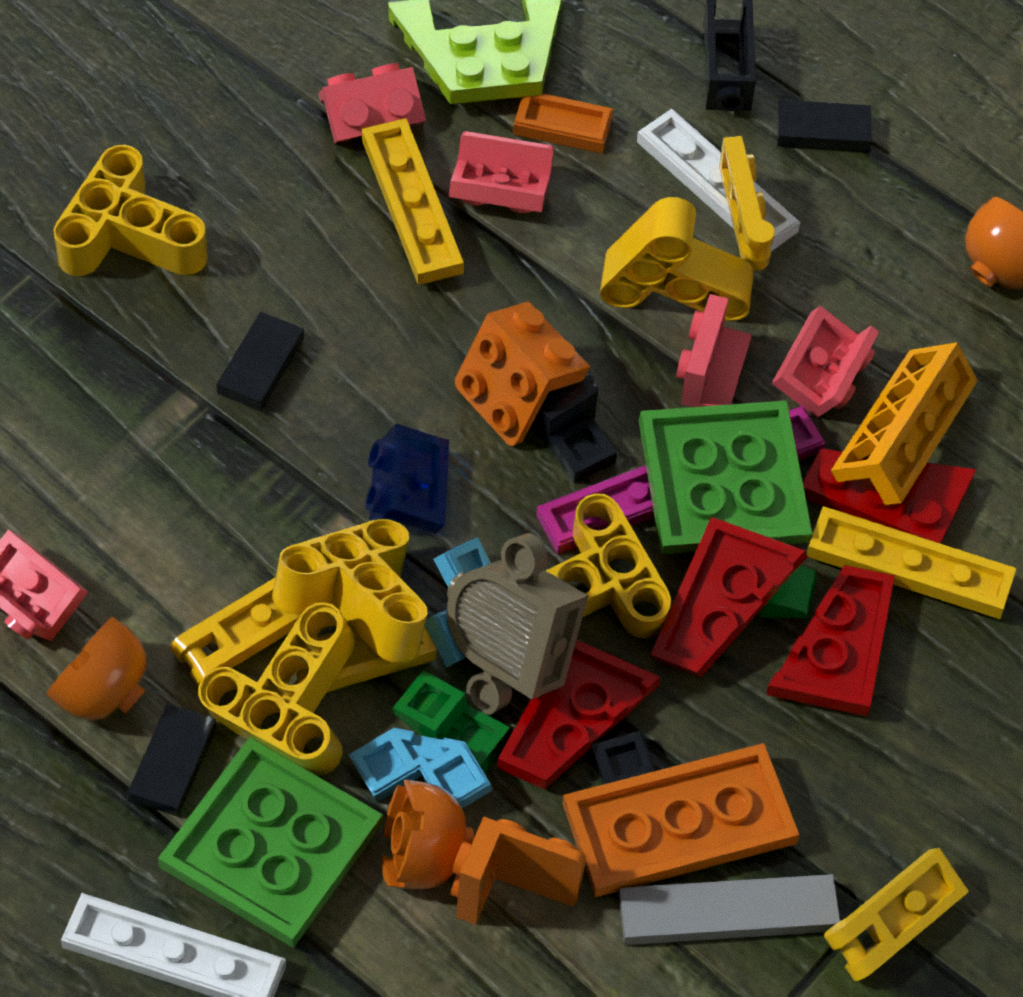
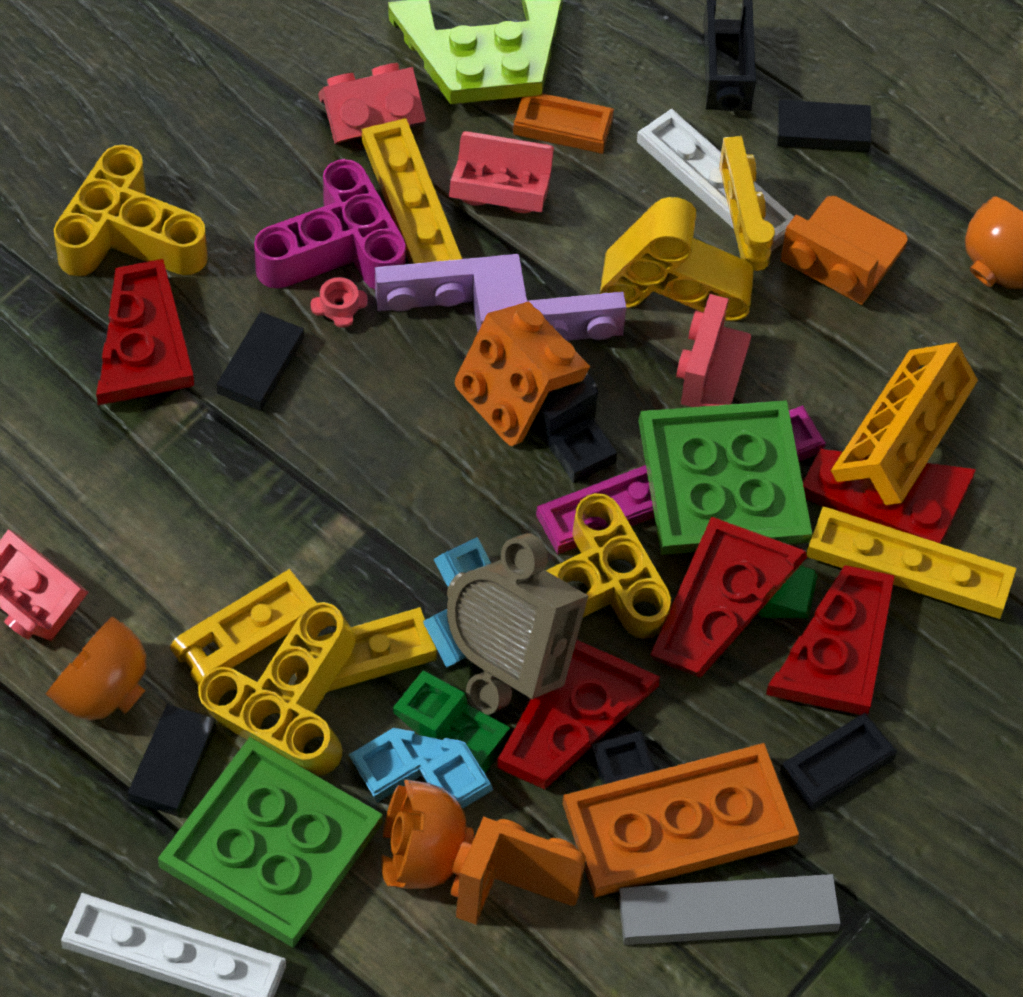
(144, 337): none -> red wing
(339, 290): none -> coral plate
(344, 231): none -> dark pink beam
(362, 578): yellow beam -> none
(409, 478): clear blue bracket -> none
(491, 286): none -> lavender bracket
(824, 363): coral bracket -> none
(838, 761): none -> black tile
(842, 248): none -> orange bracket
(897, 913): yellow plate -> none

